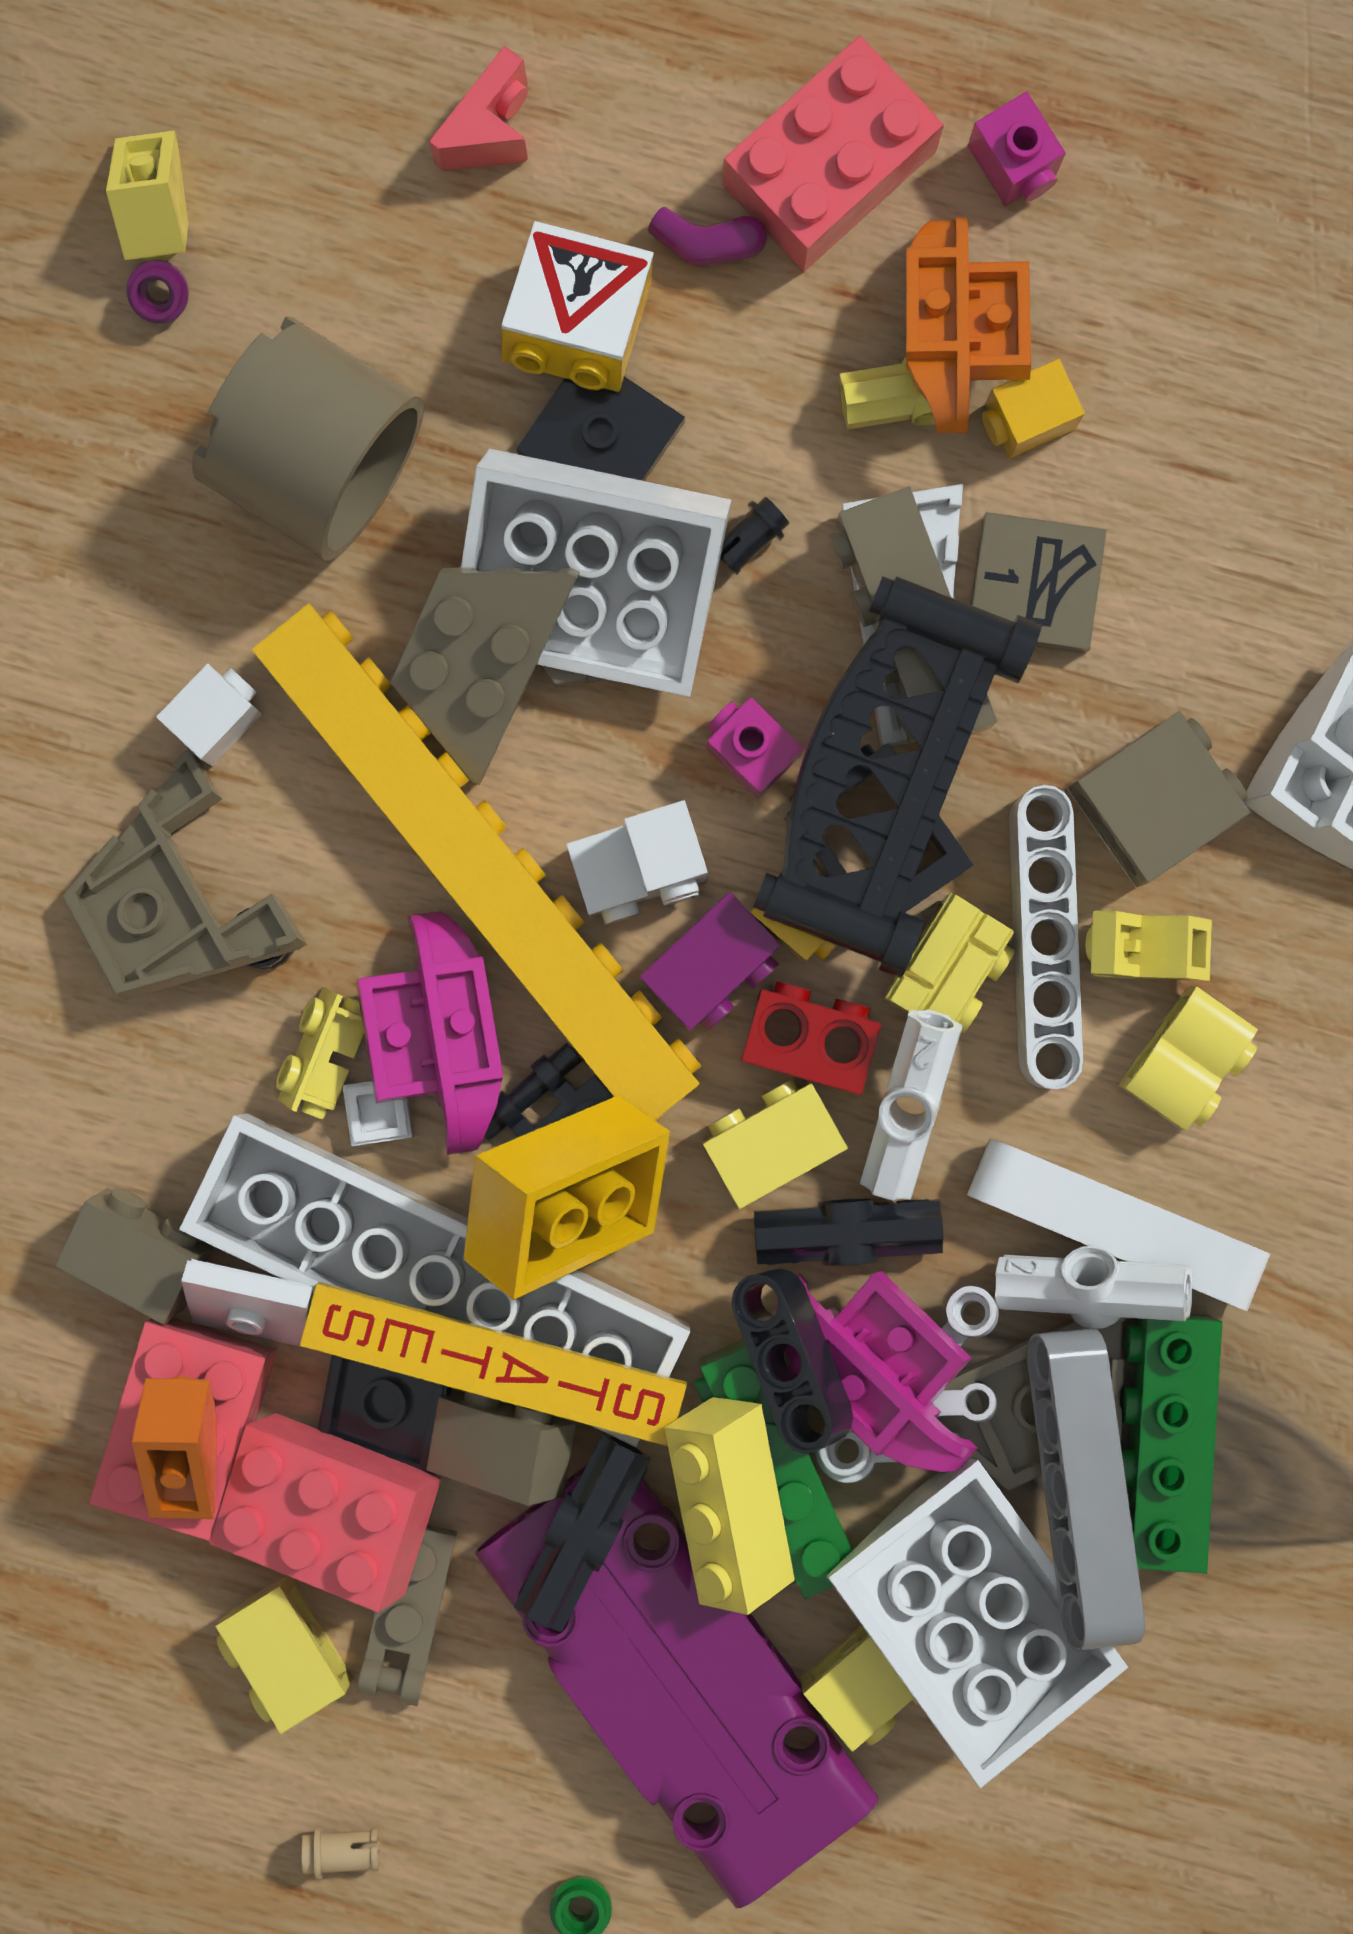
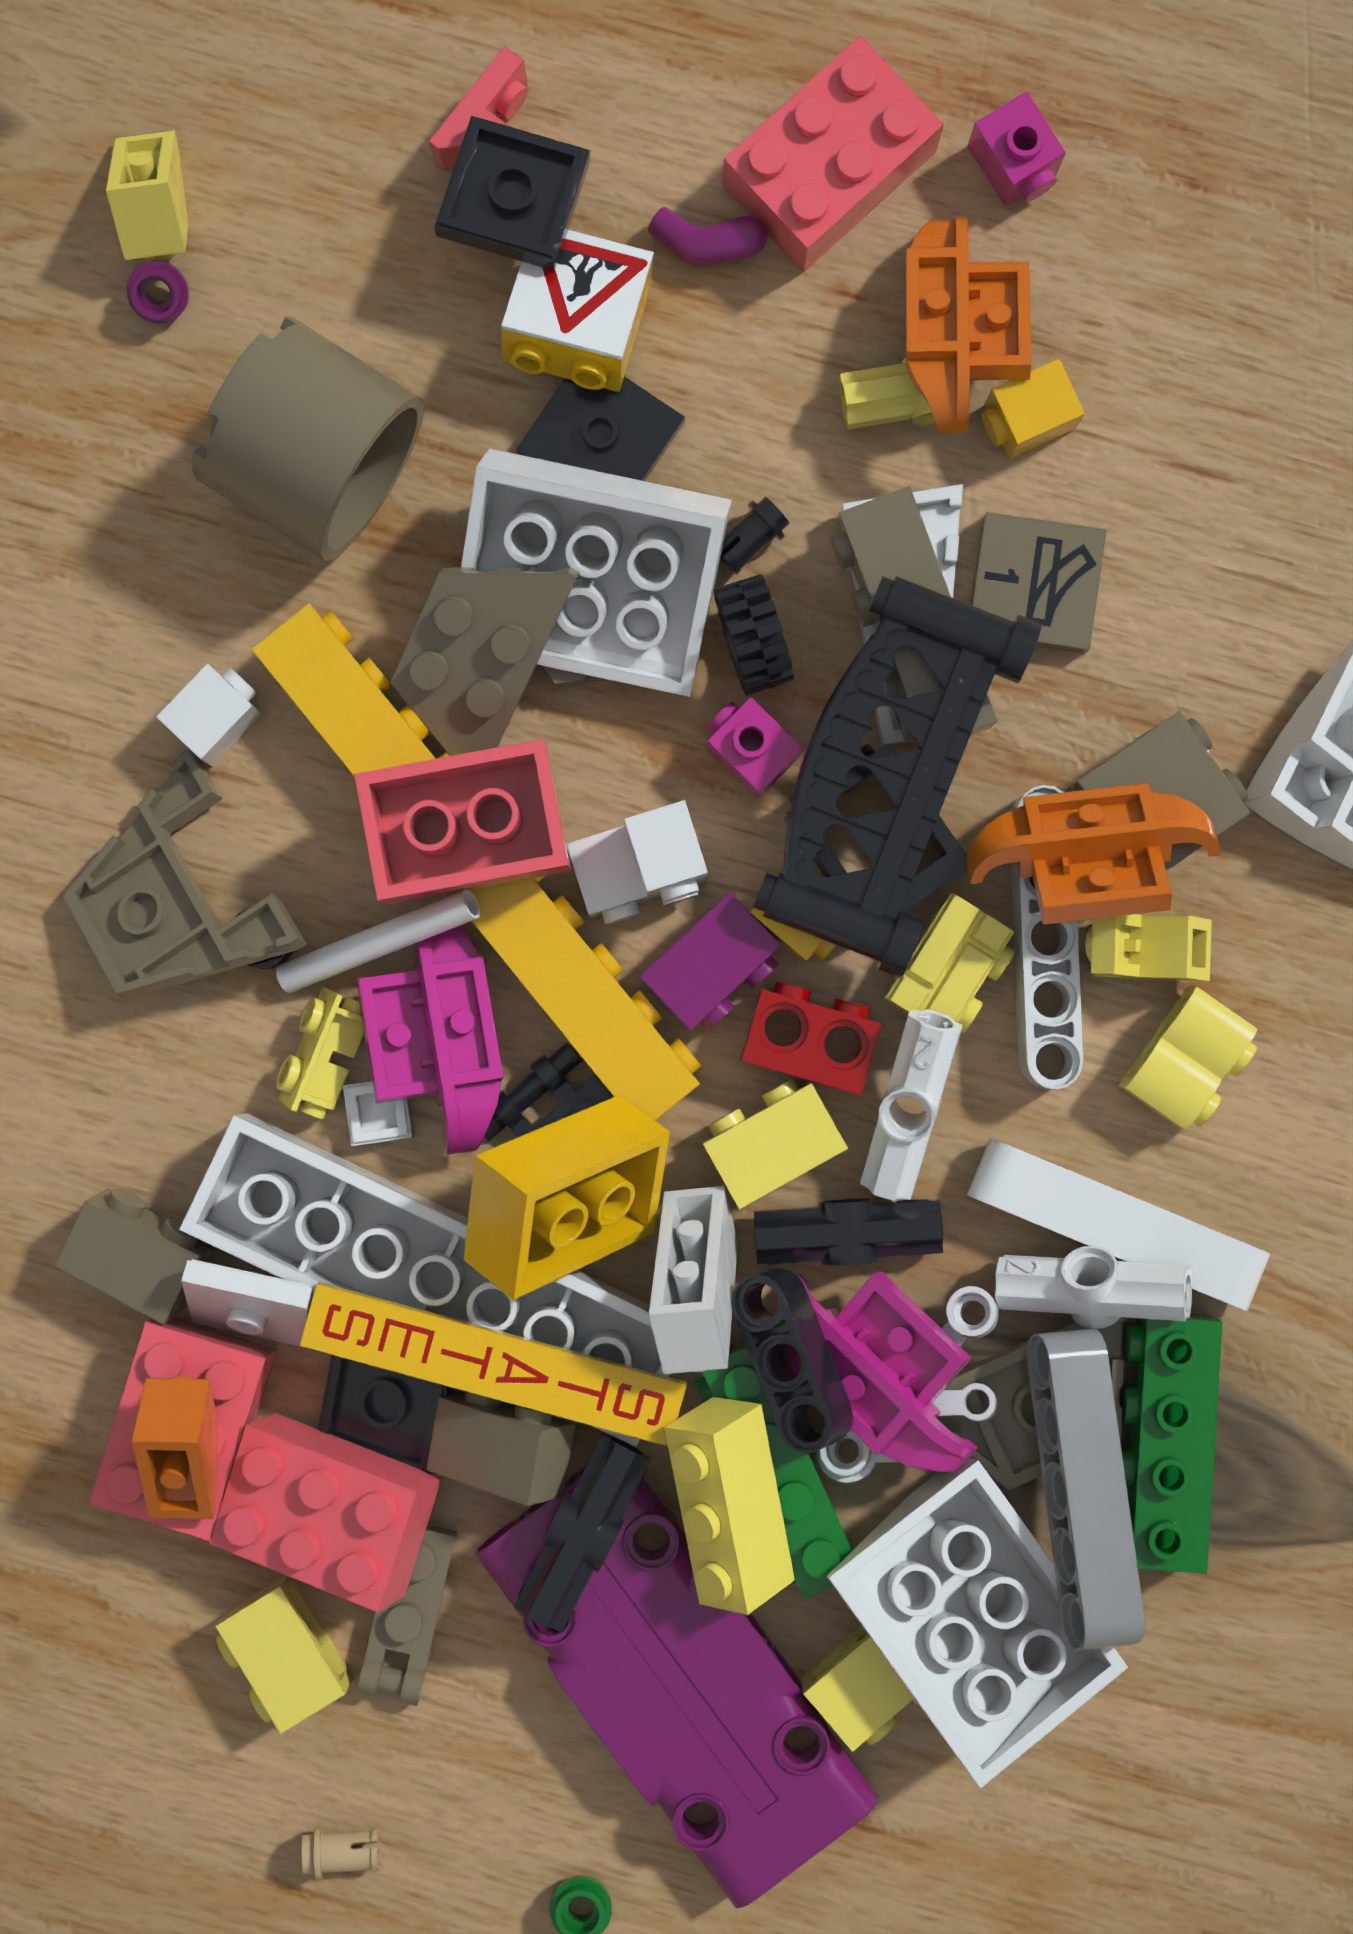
(378, 941): none -> white piece
(462, 822): none -> coral brick
(512, 193): none -> black plate
(694, 1280): none -> white brick
(753, 634): none -> black tyre
(1093, 849): none -> orange plate

